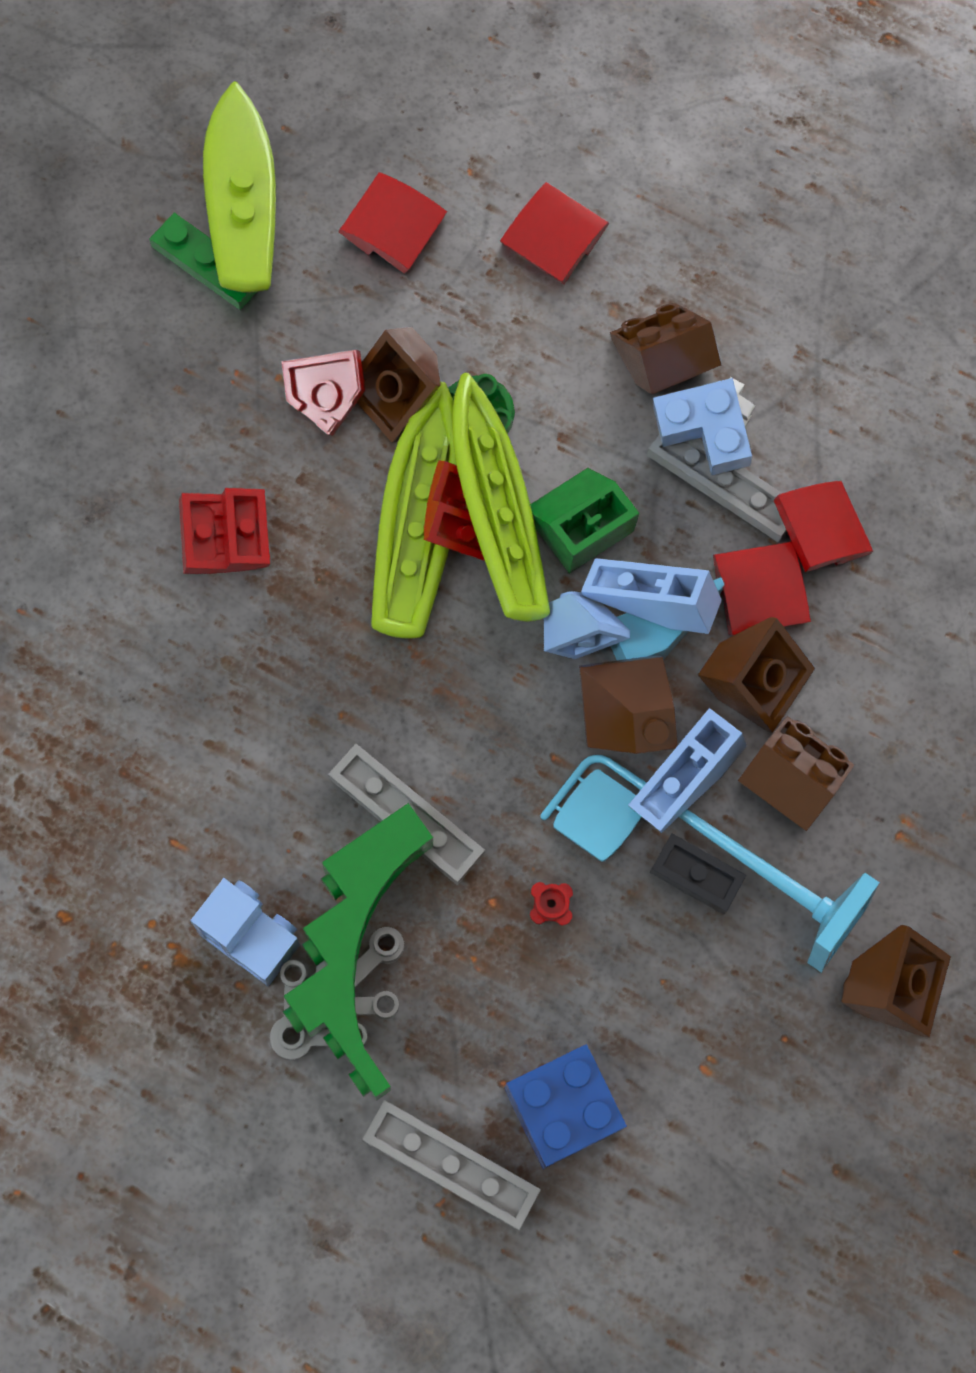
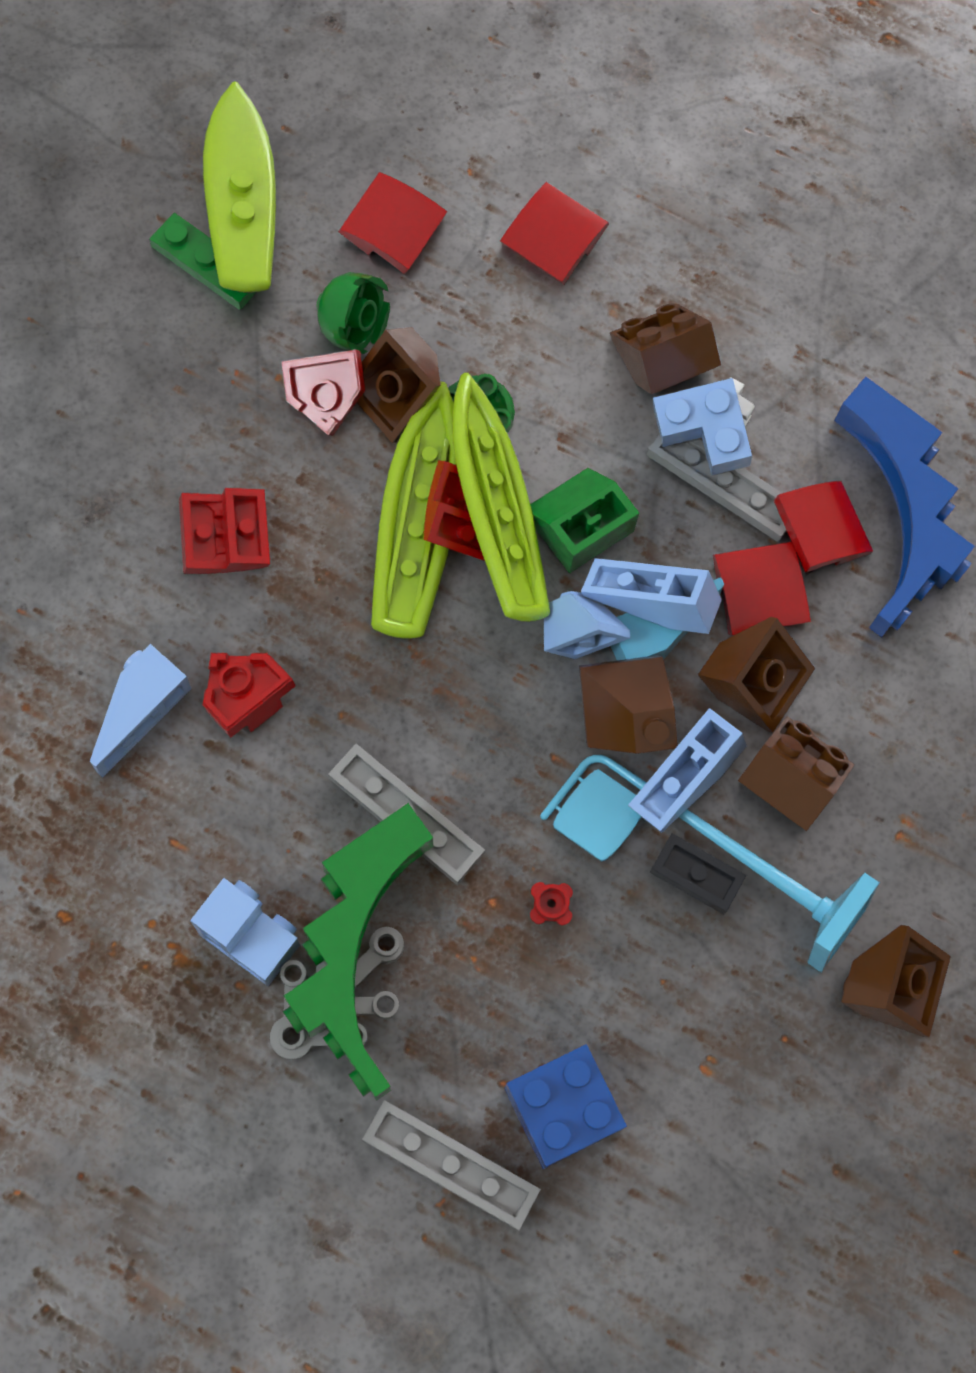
(140, 700): none -> light blue slope
(244, 690): none -> red plate
(353, 311): none -> green cylinder
(903, 449): none -> blue arch

